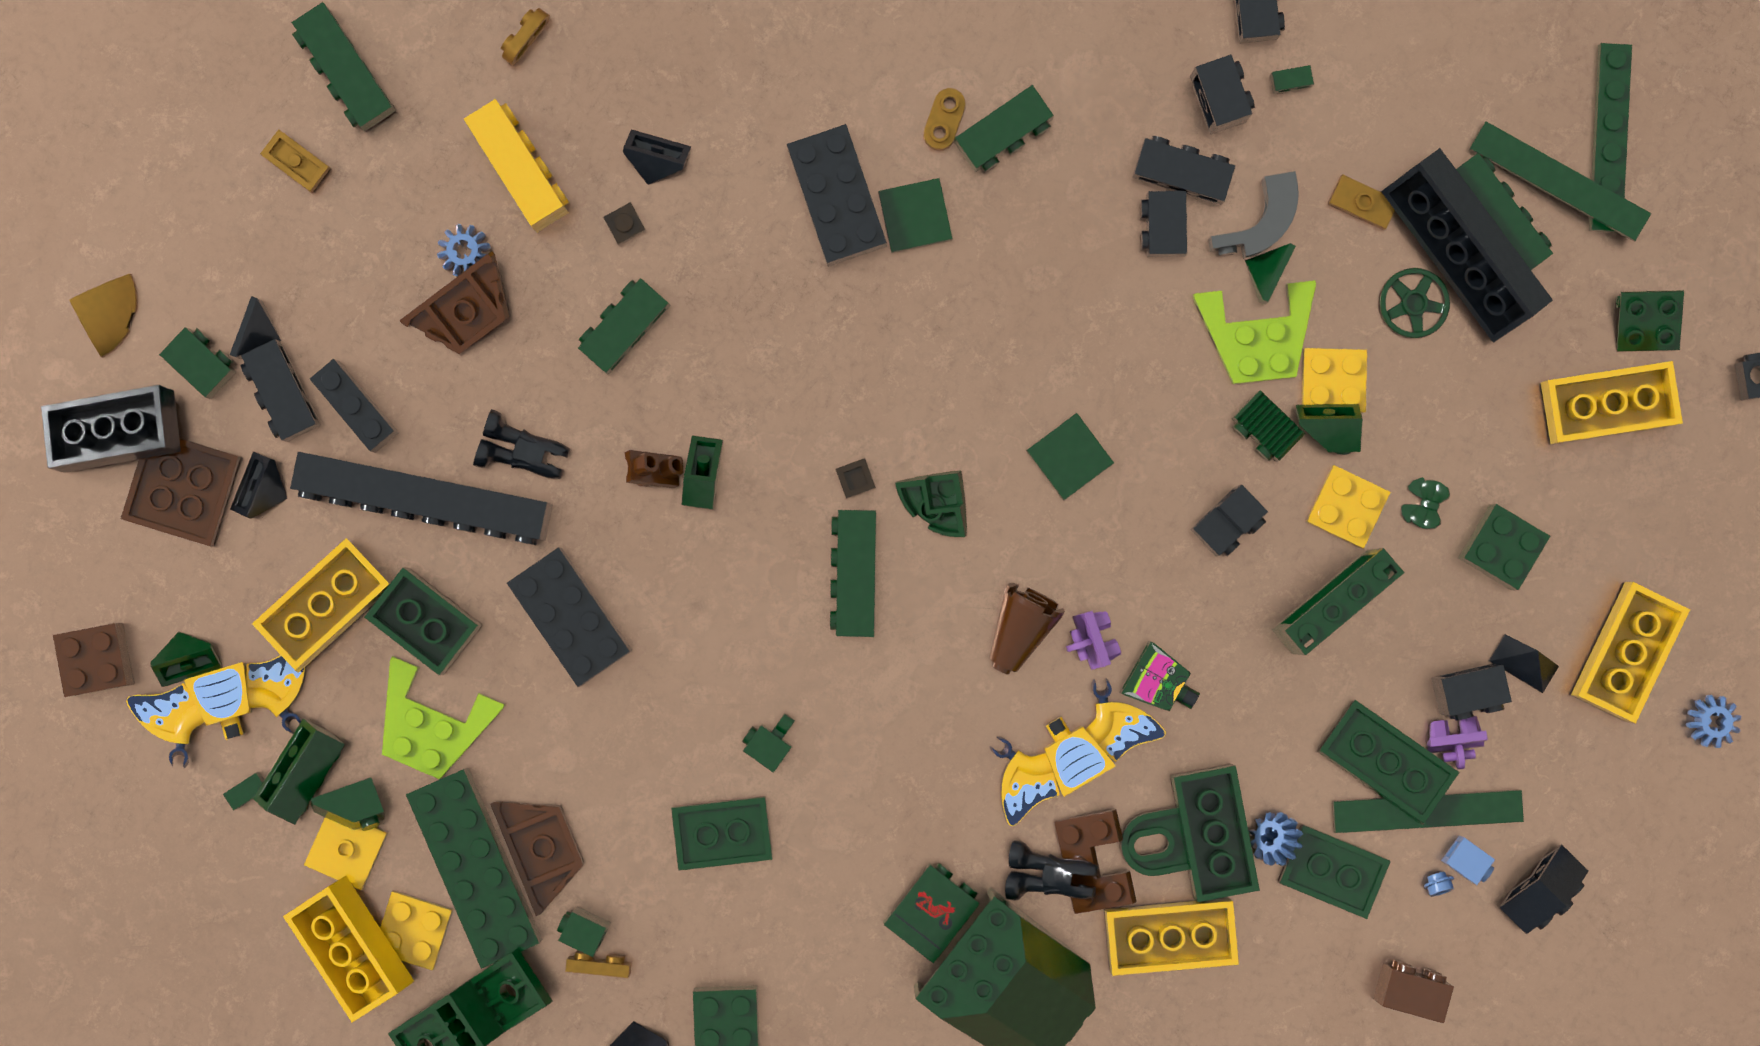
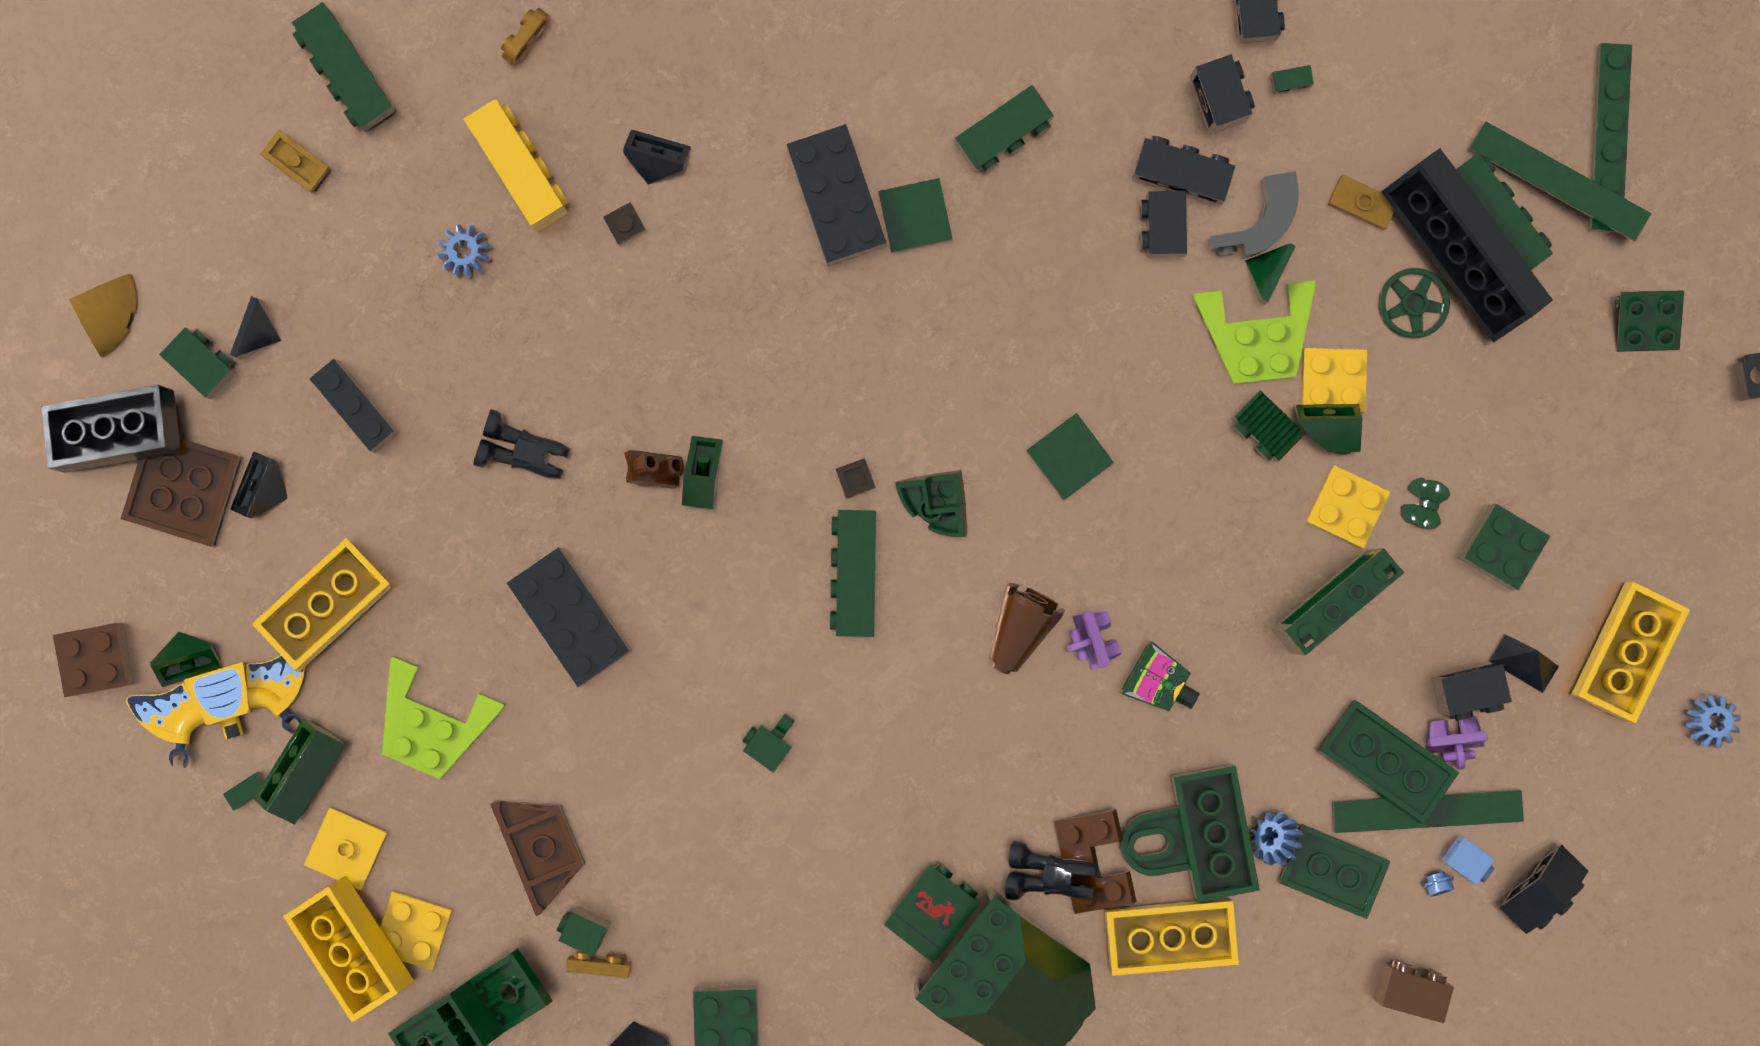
(279, 391): black brick -> none
(351, 805): dark green slope -> none
(423, 496): black brick -> none
(423, 621): dark green brick -> none
(464, 307): reddish brown wing -> none
(474, 867): dark green brick -> none
(623, 325): dark green brick -> none
(721, 833): dark green plate -> none
(944, 118): pearl gold plate -> none
(1074, 755): torso -> none
(1229, 519): black brick -> none
(1611, 402): yellow brick -> none

